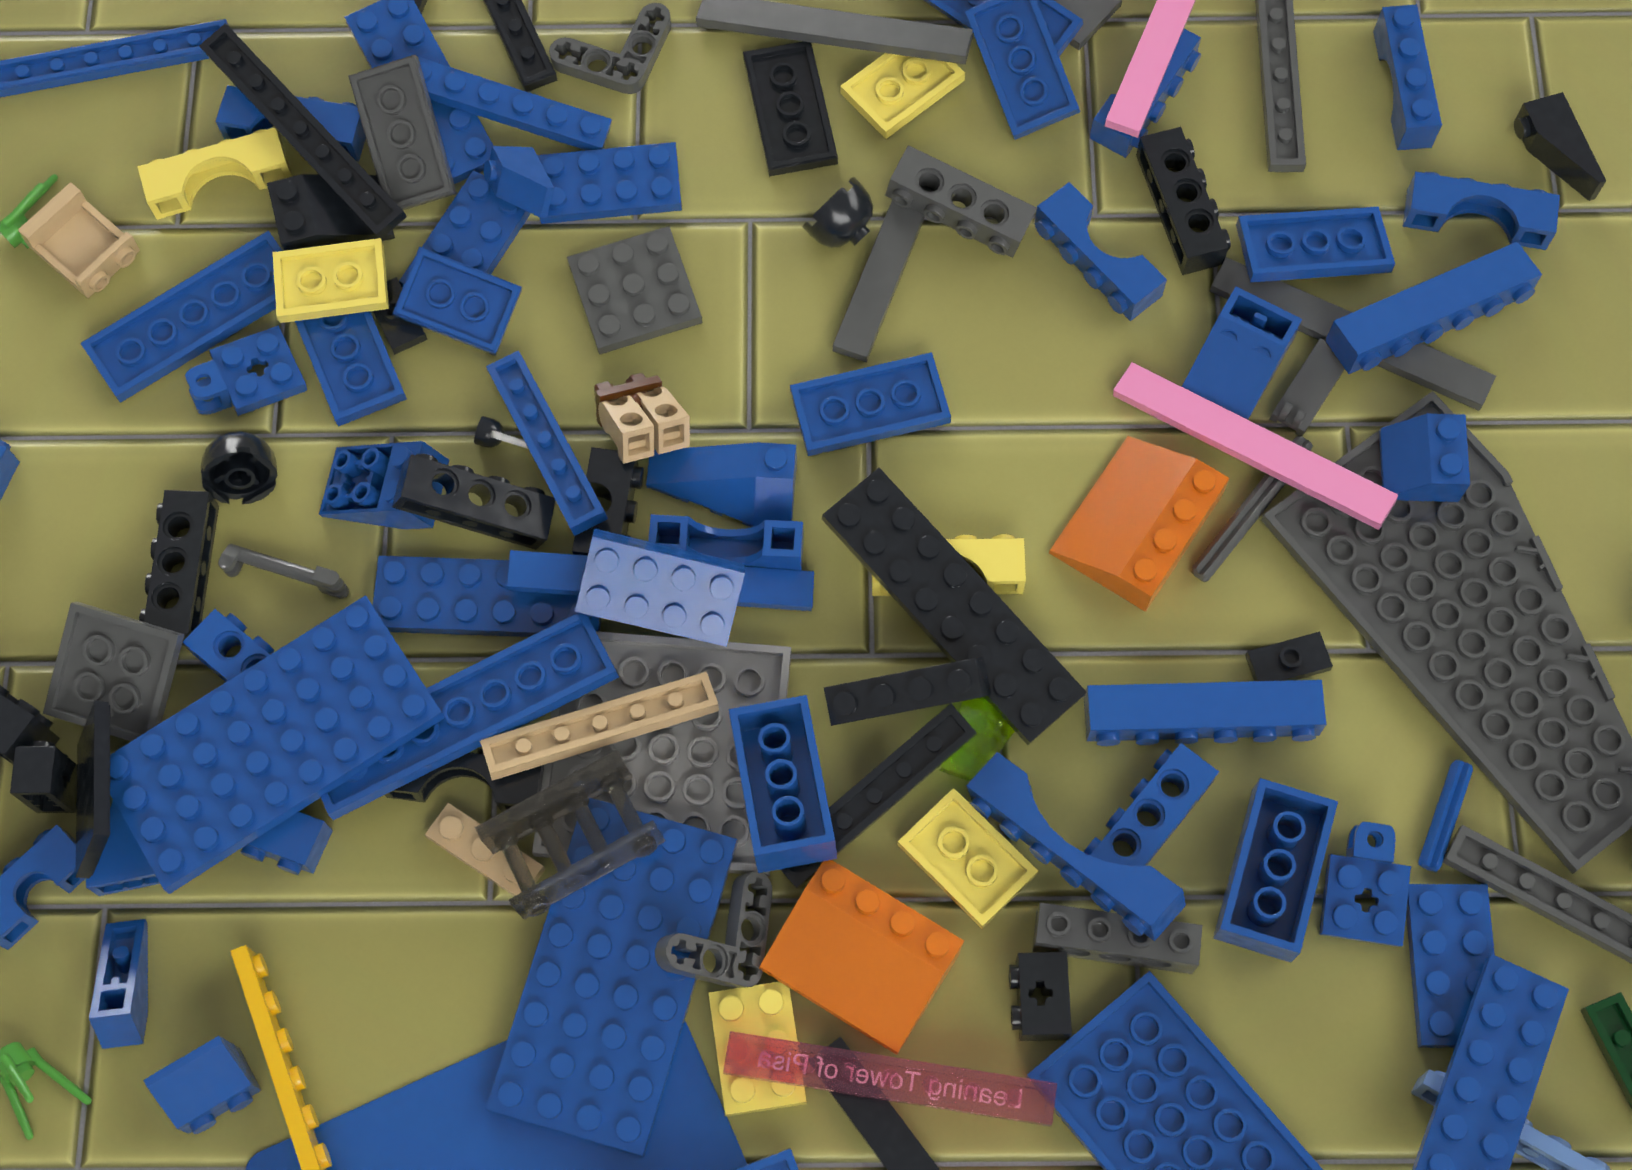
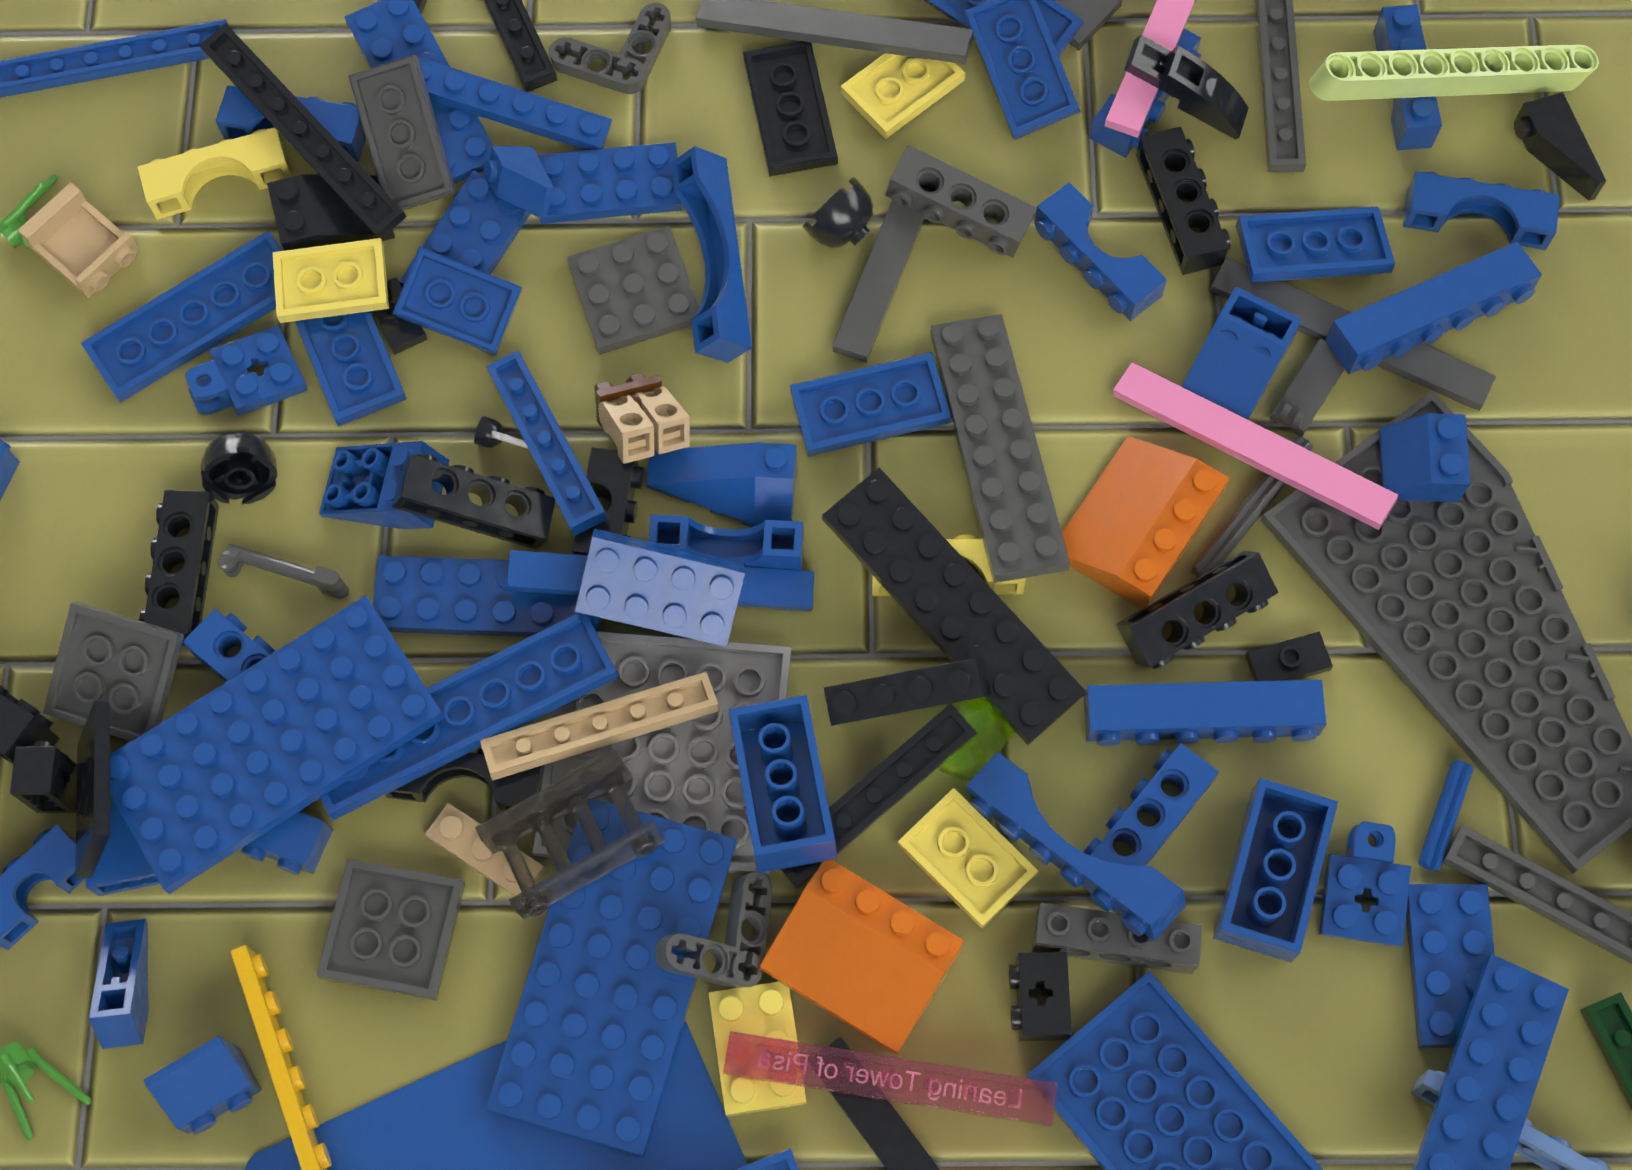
(391, 929): none -> dark grey plate
(704, 190): none -> blue arch
(999, 449): none -> dark grey plate
(1144, 628): none -> black brick
(1192, 81): none -> black slope
(1452, 72): none -> yellowish green beam

